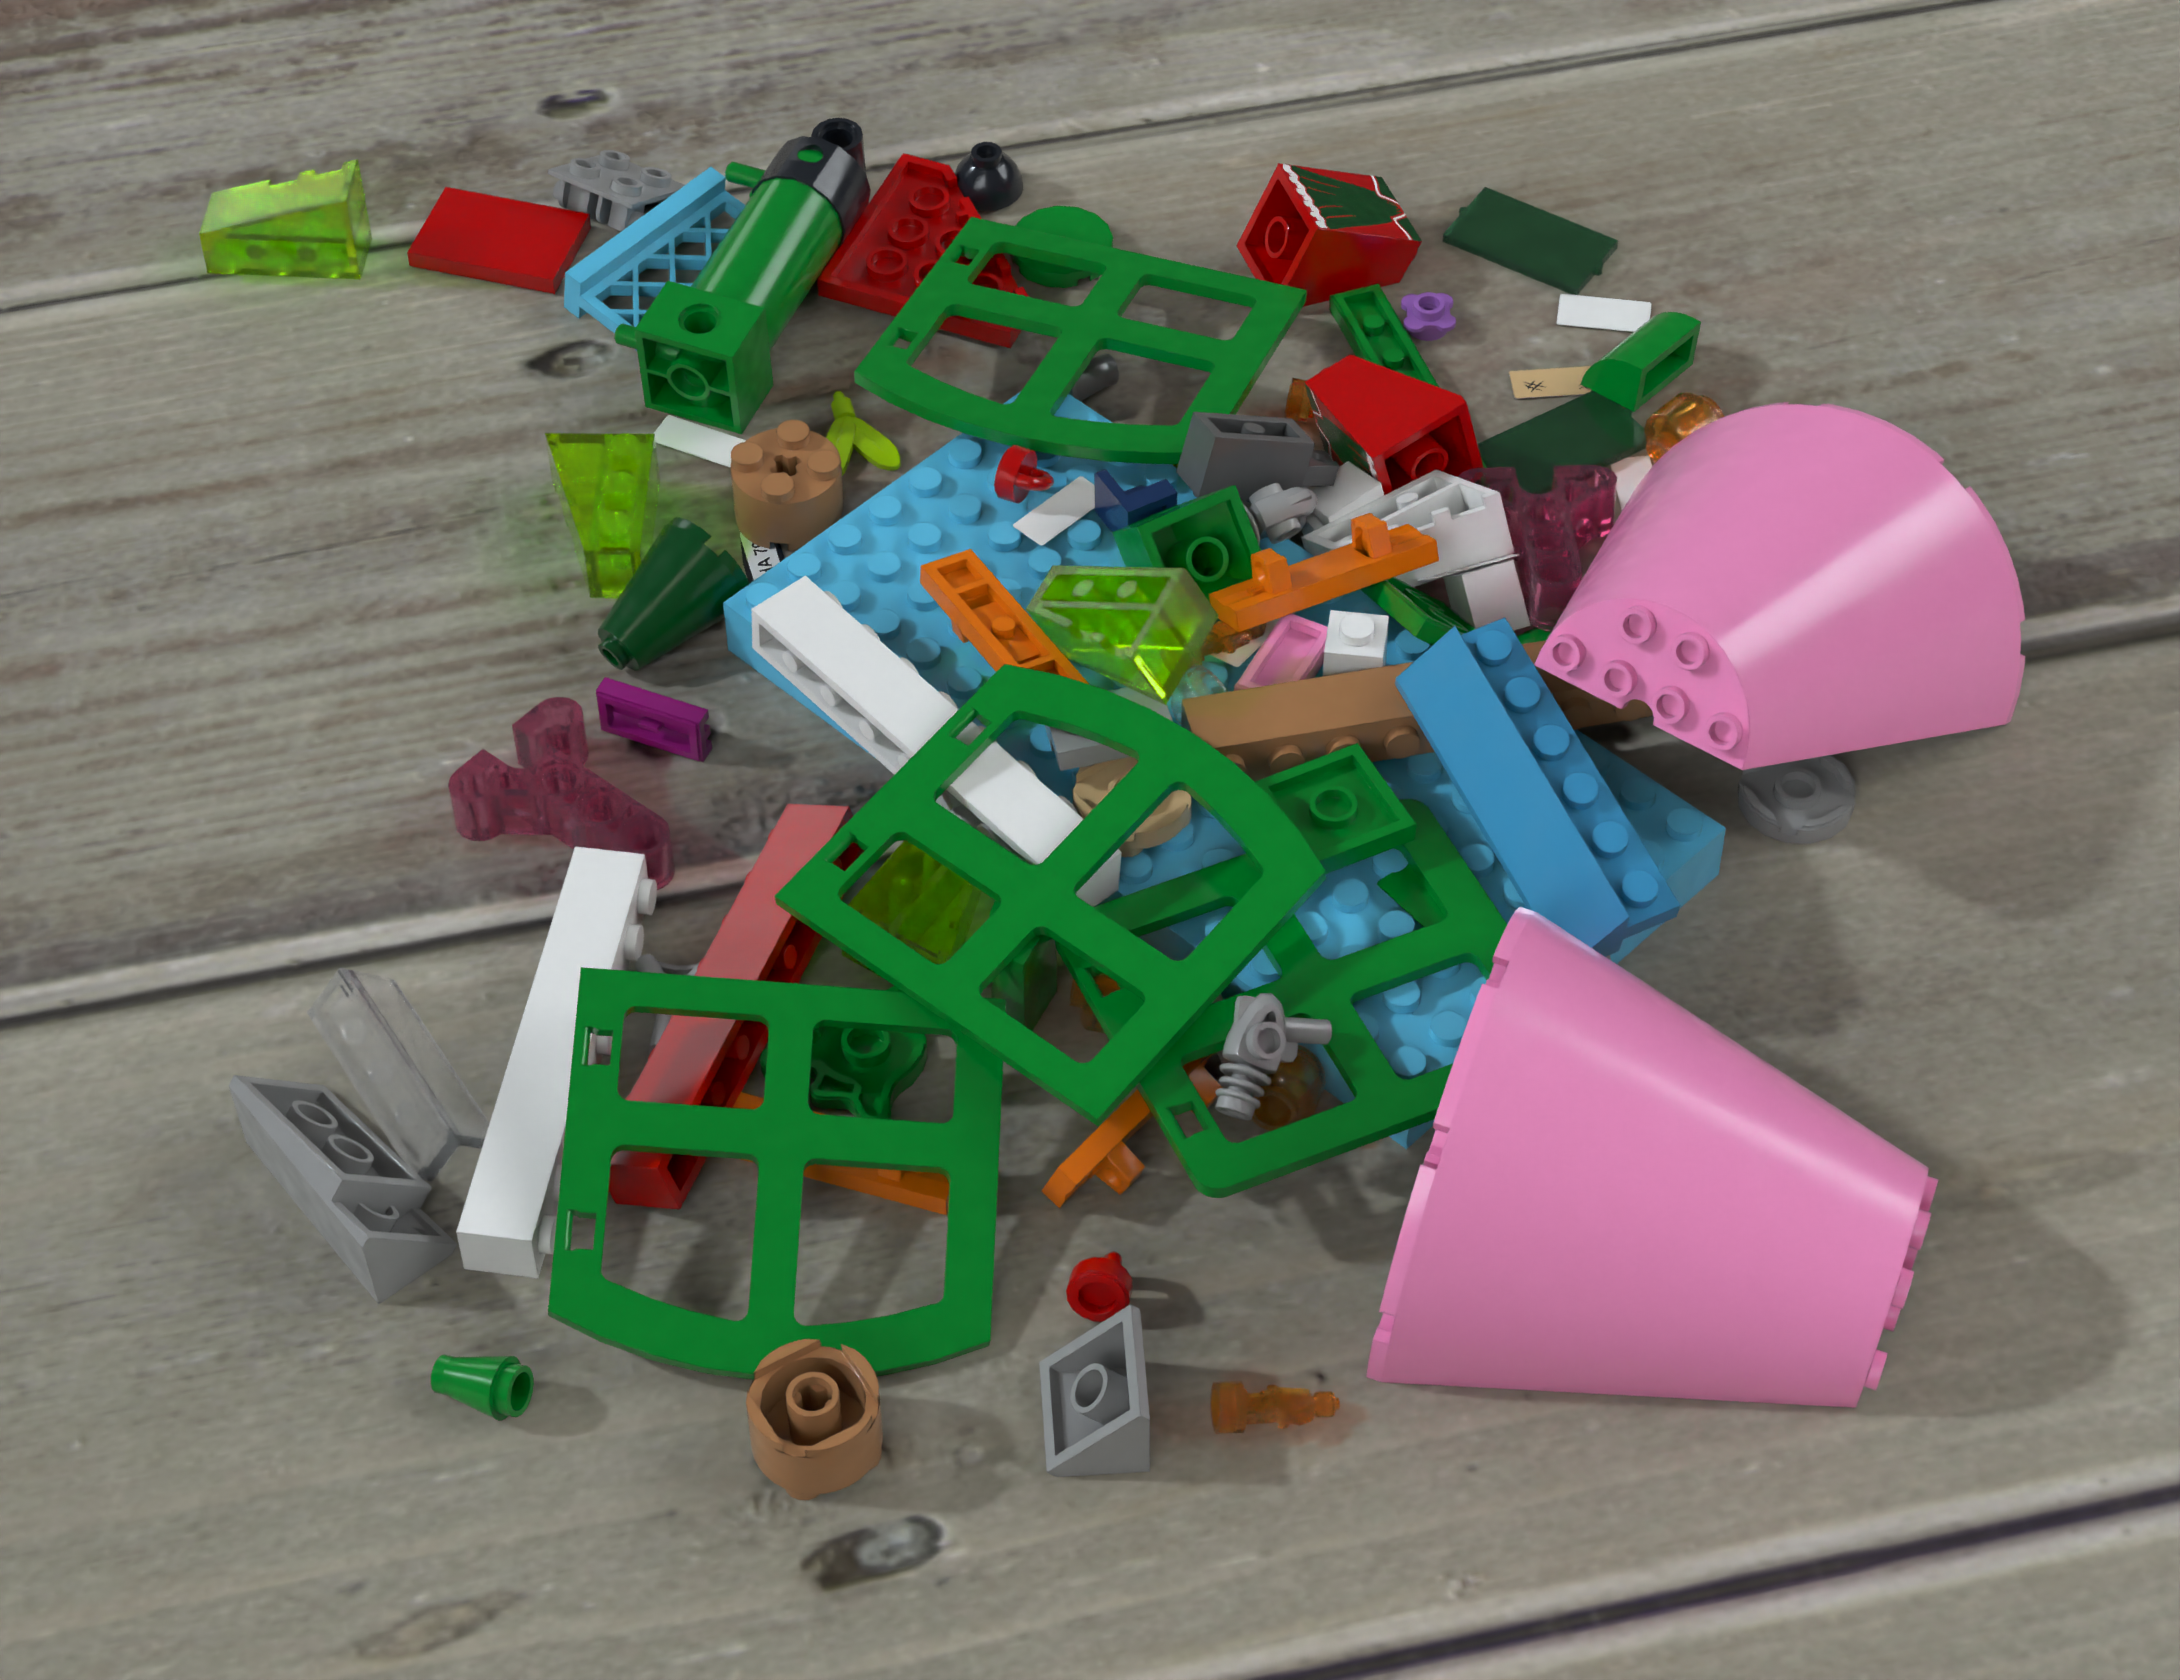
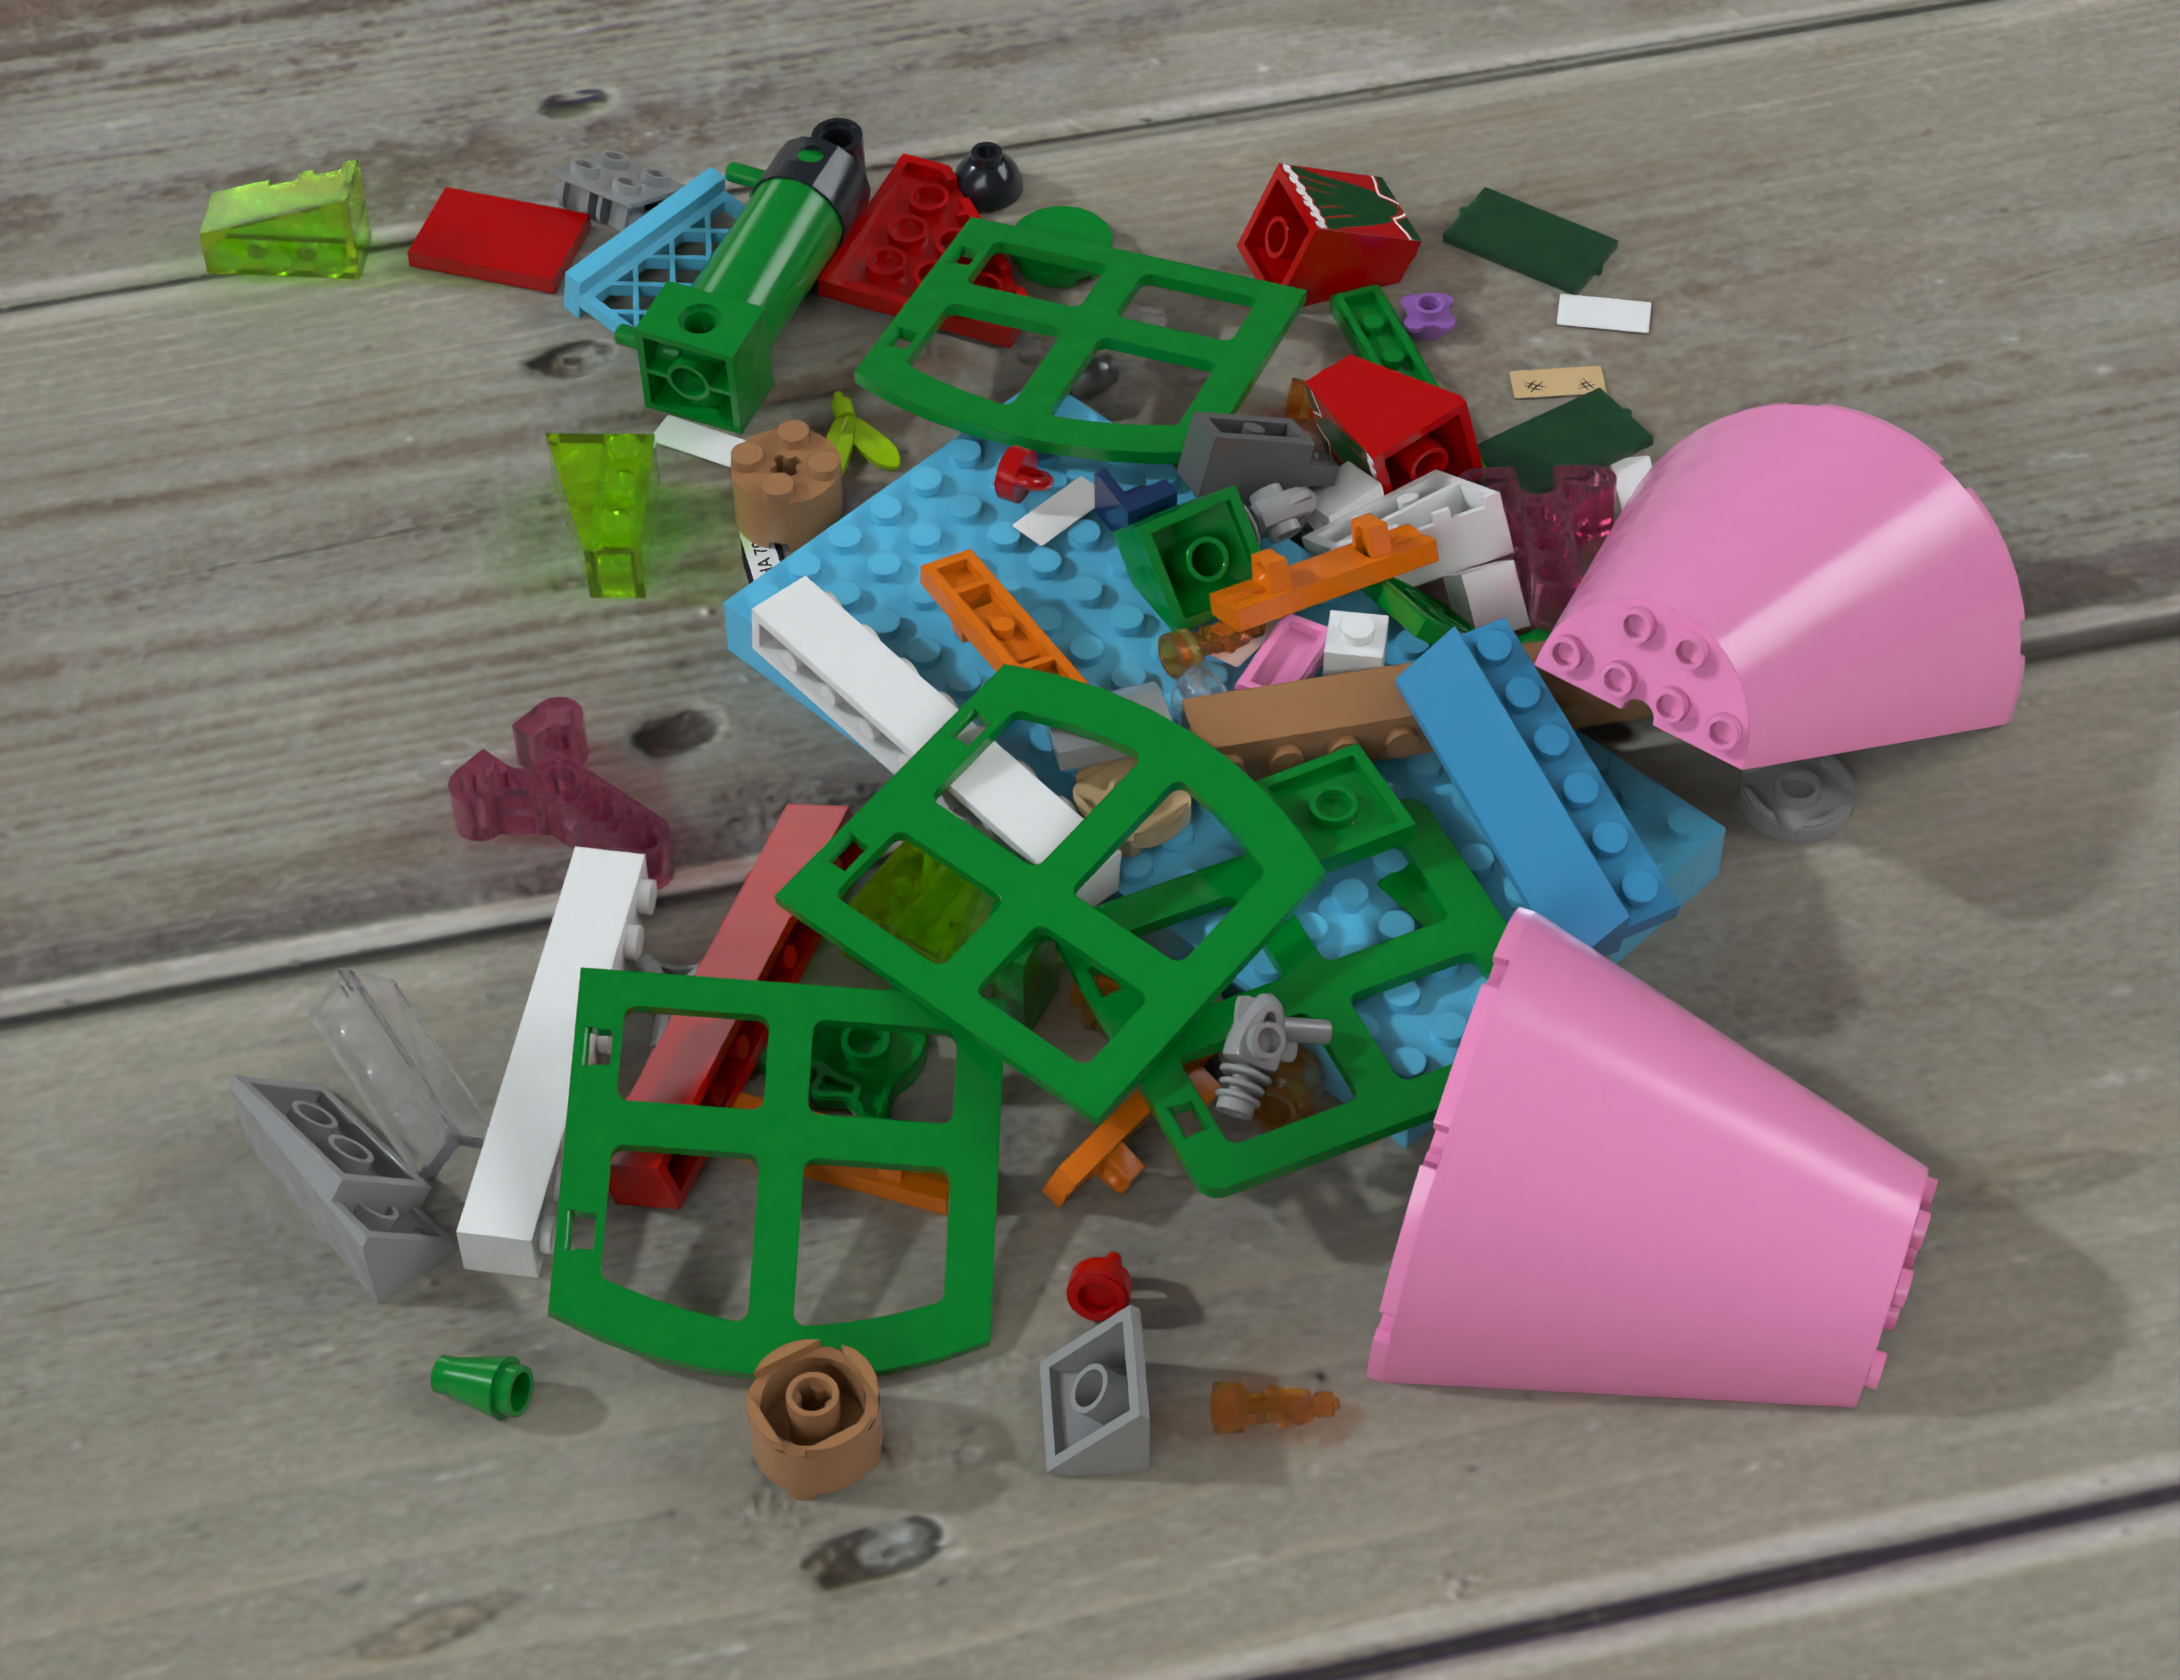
(653, 719): magenta tile -> none
(669, 597): dark green cone -> none
(1126, 622): clear neon green wedge -> none
(1469, 567): white sticker -> none
(1645, 360): green brick -> none
(1678, 420): clear orange head -> none

